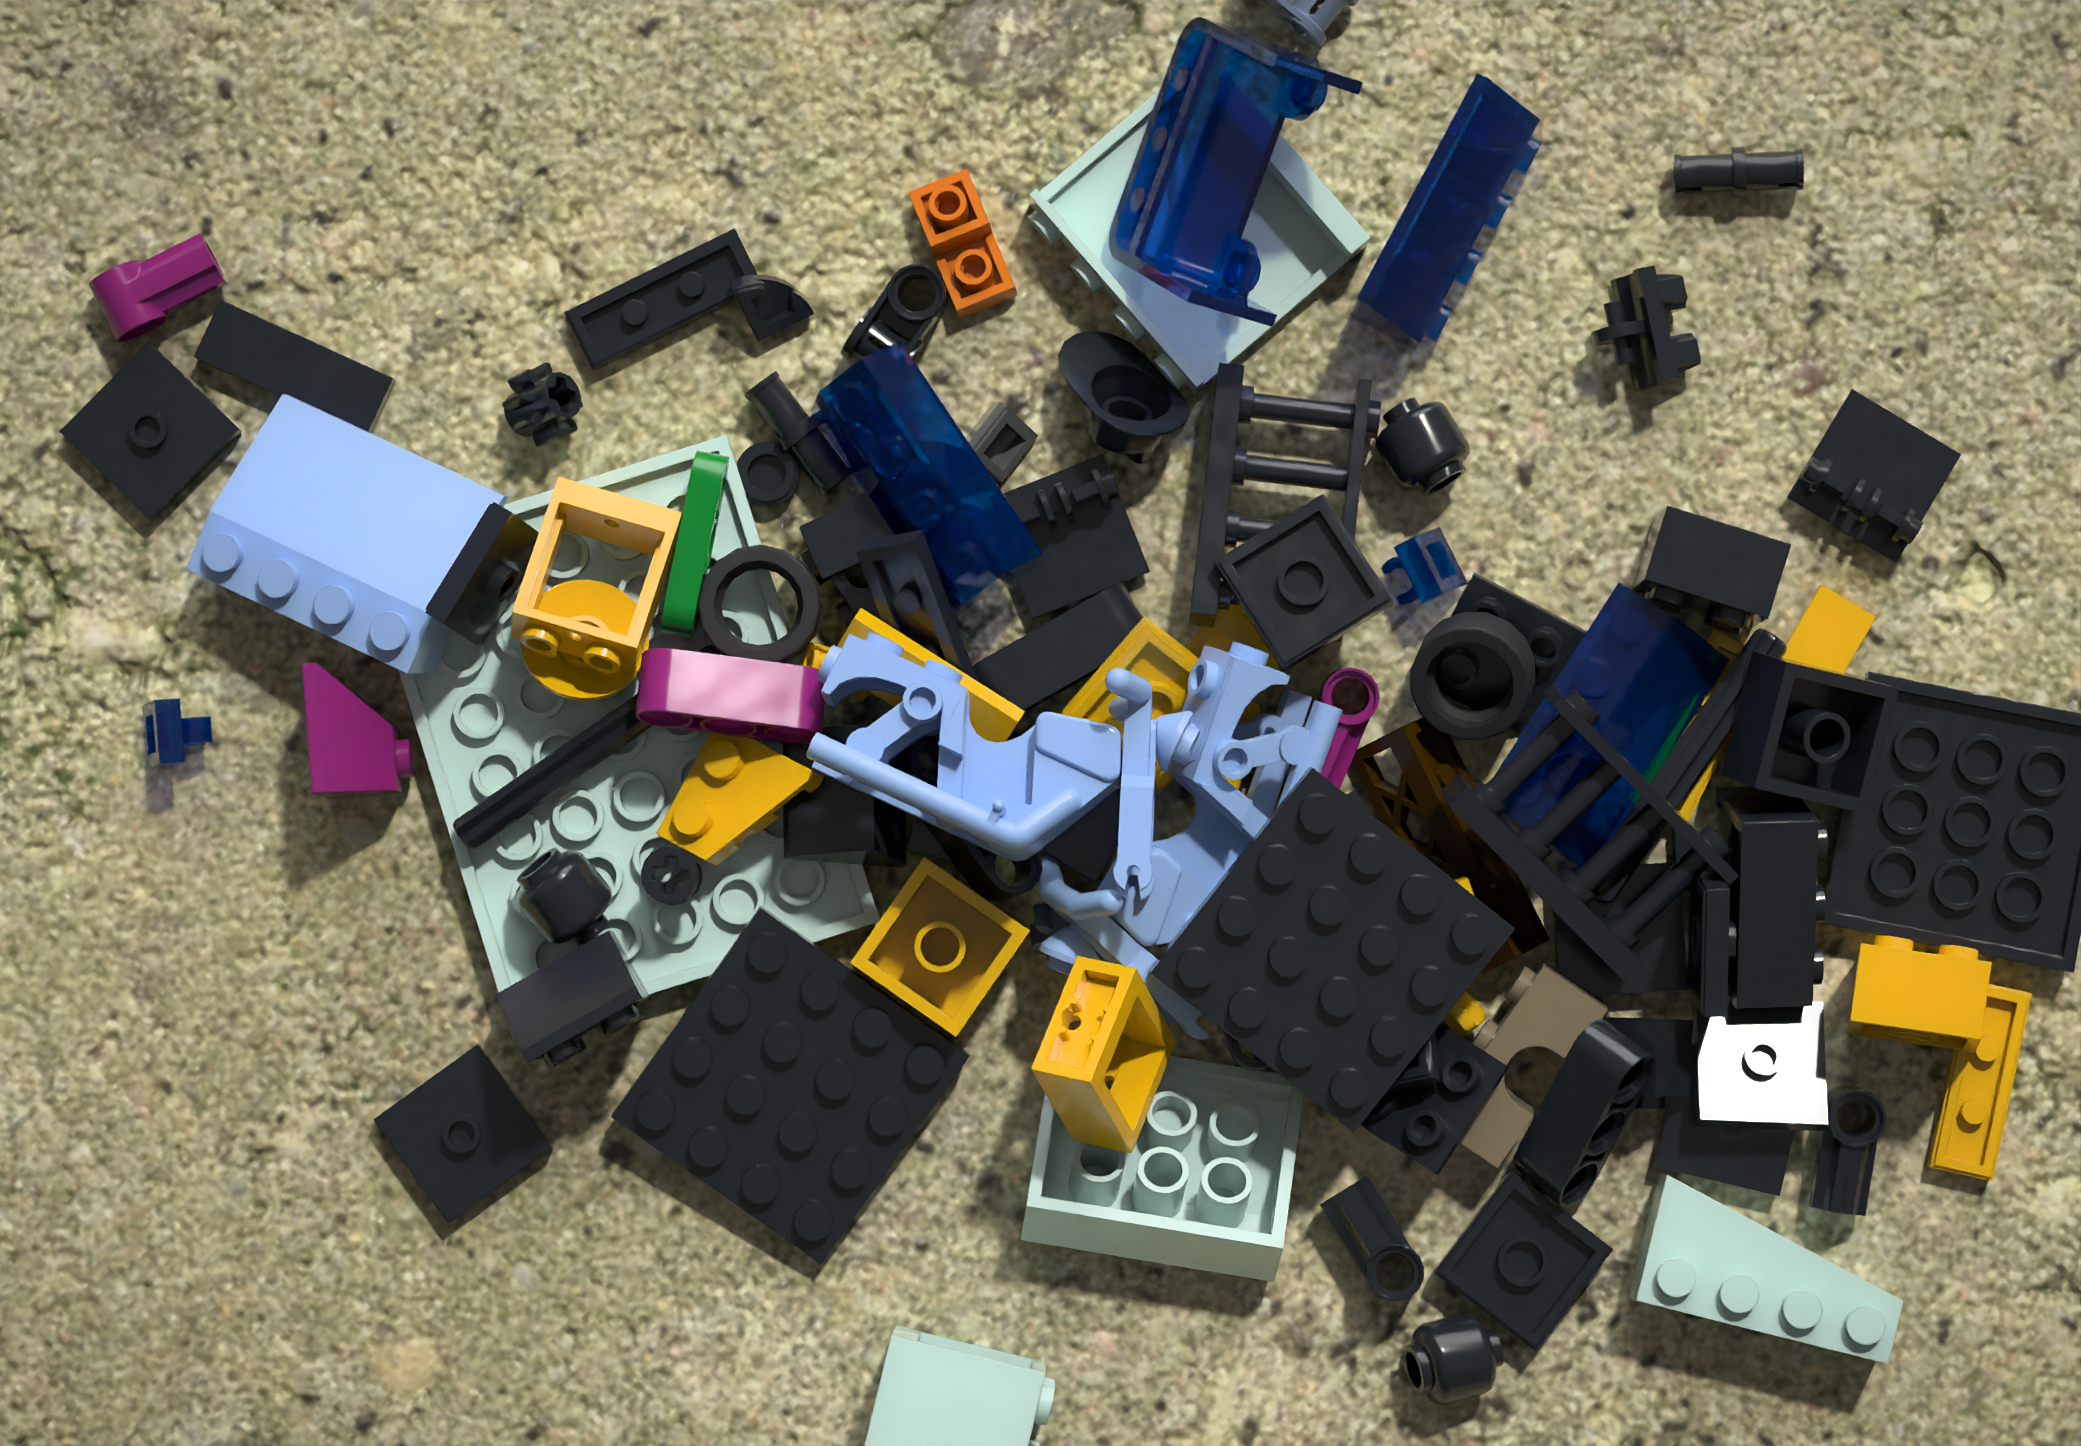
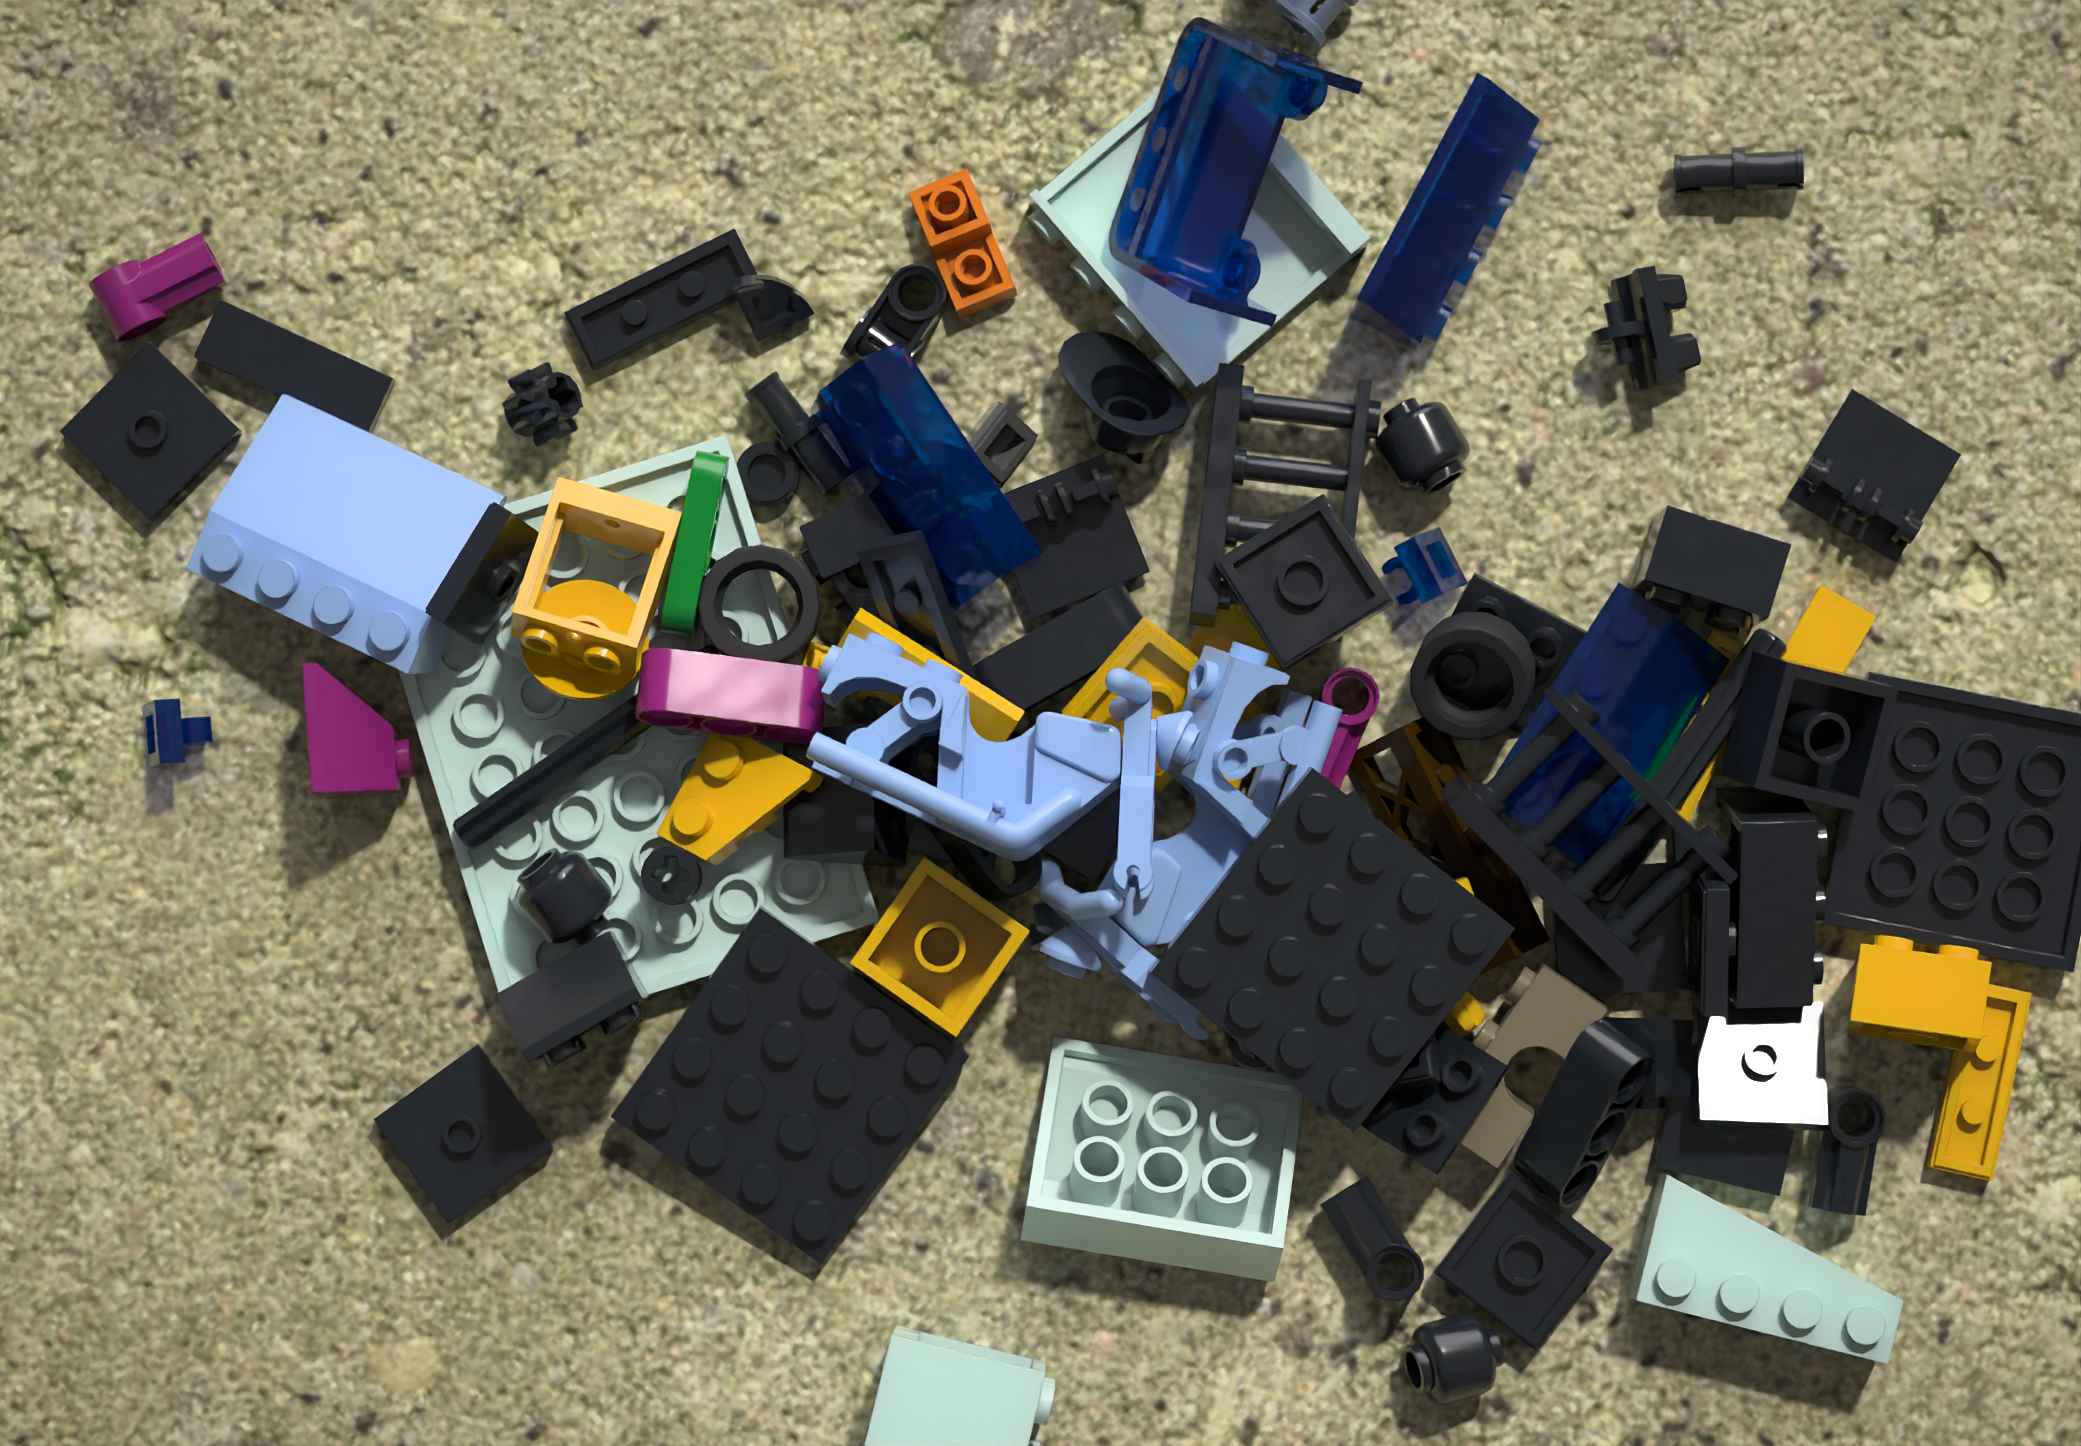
(1117, 1041): yellow window -> none

